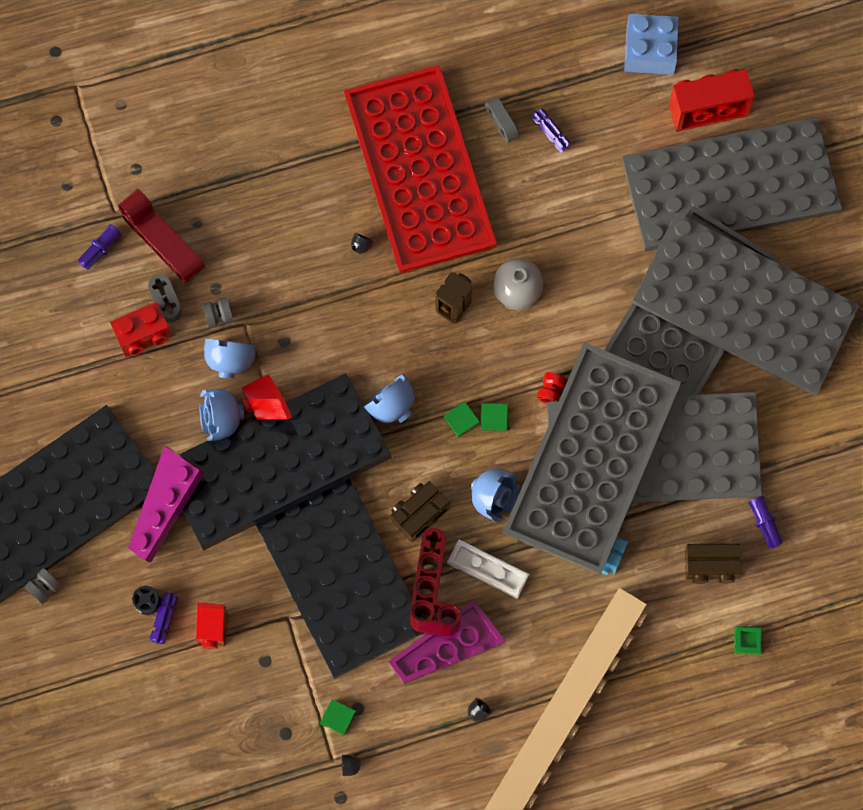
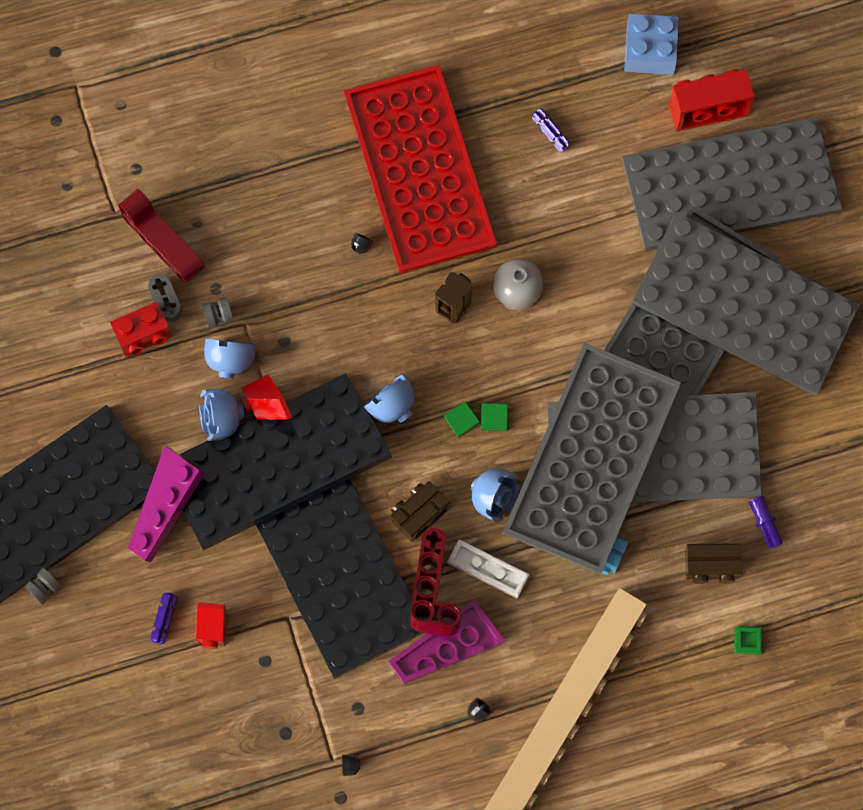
(99, 247): dark purple axle -> none
(143, 596): black wheel -> none
(337, 717): green tile -> none
(501, 120): dark grey beam -> none
(552, 388): red wheel -> none

